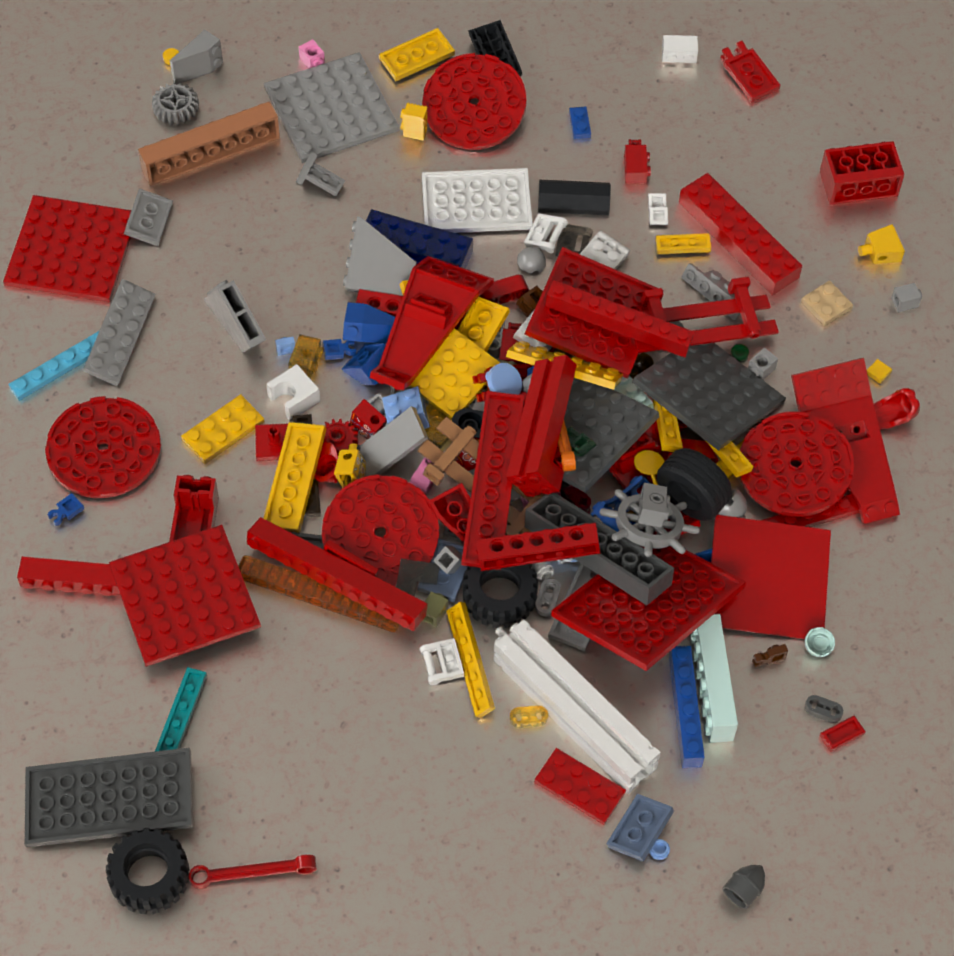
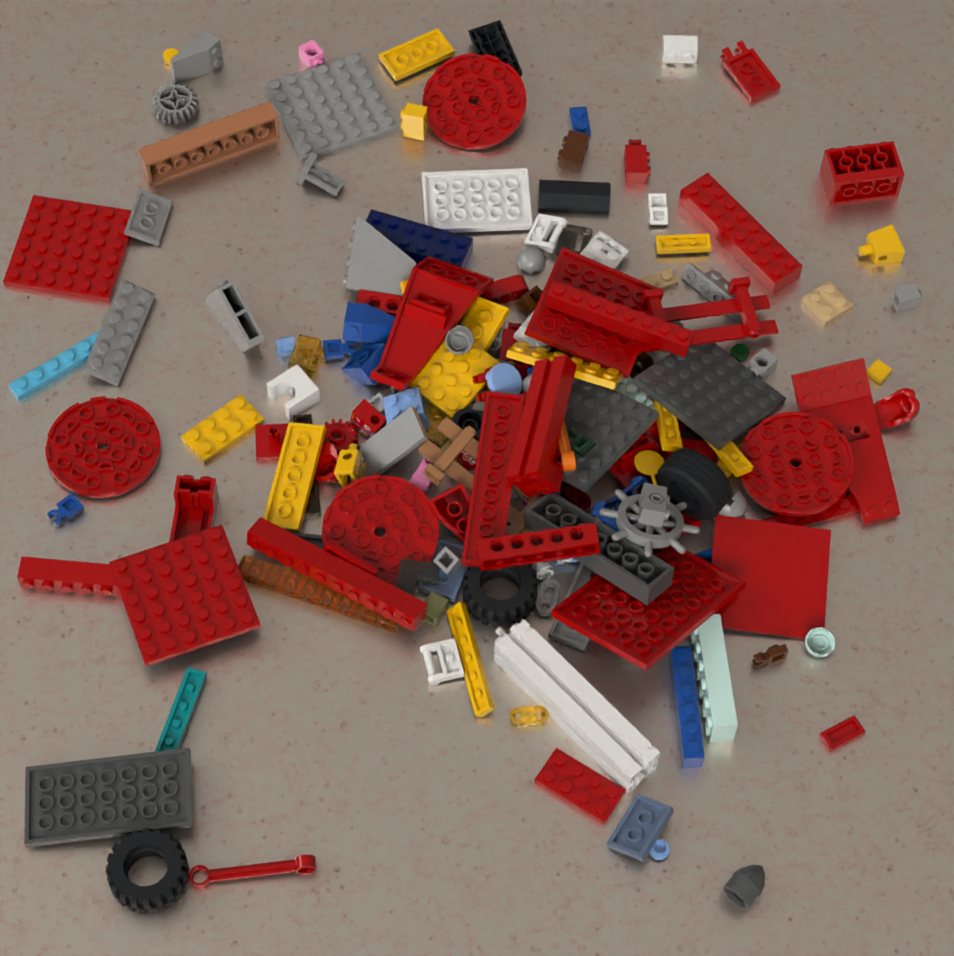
(459, 340): none -> light grey hair
(574, 150): none -> reddish brown brick
(663, 279): none -> tan plate
(824, 708): dark grey beam -> none

